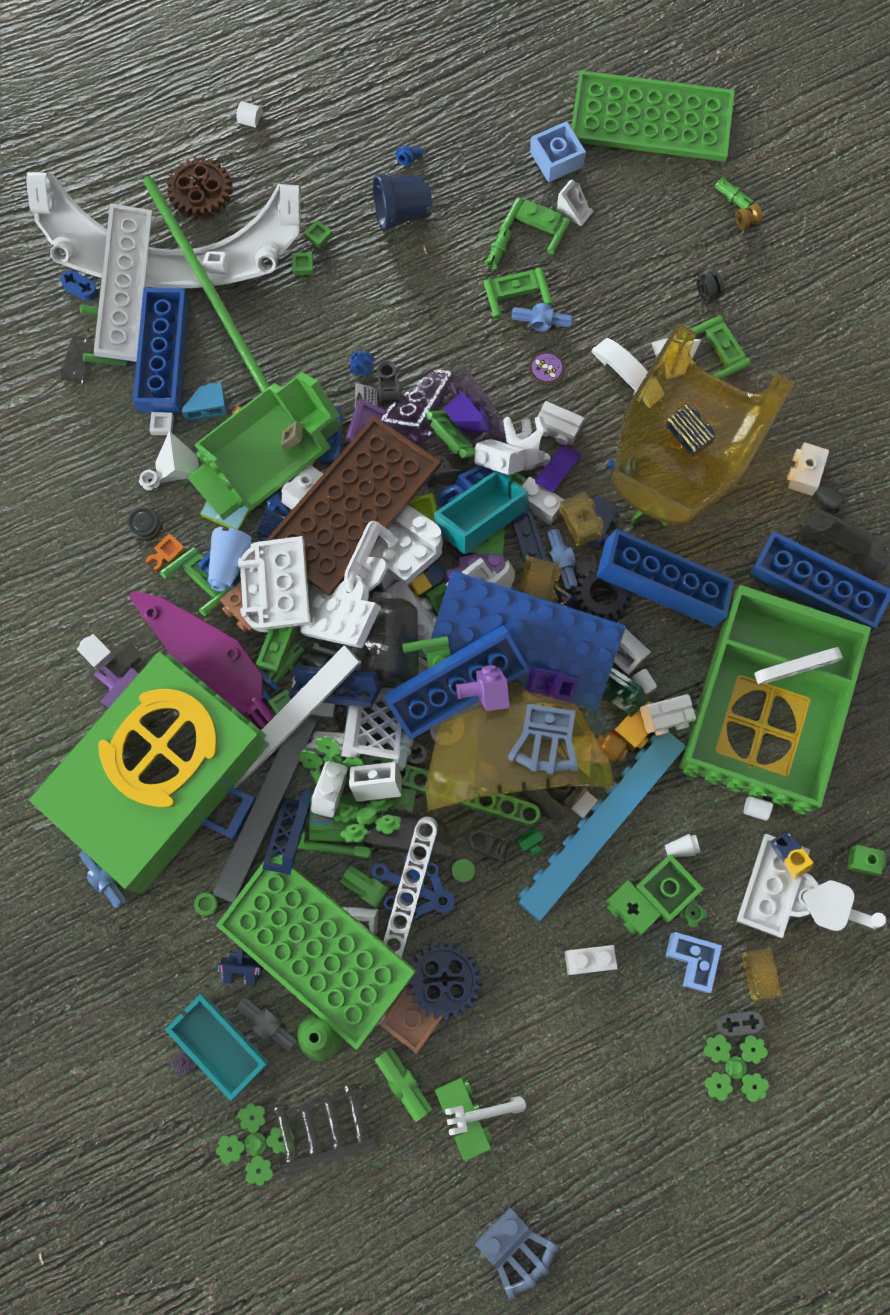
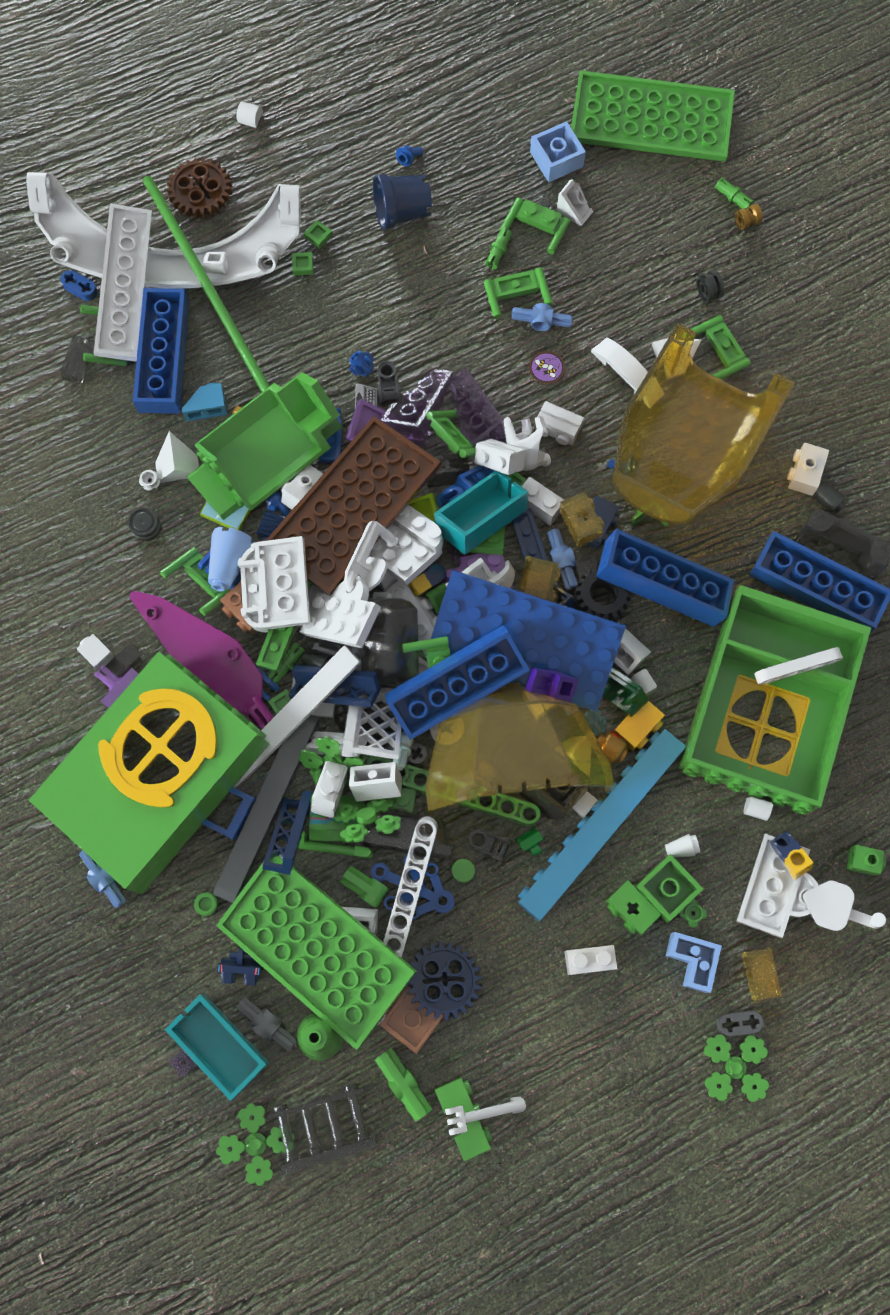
(161, 423): white plate -> none
(167, 550): orange plate -> none
(292, 435): dark tan plate -> none
(465, 414): dark purple slope -> none
(490, 688): medium lavender brick -> none
(501, 1243): sand blue plate -> none
(547, 724): sand blue plate -> none
(558, 468): dark purple tile -> none
(668, 713): white brick -> none
(690, 430): brick -> none

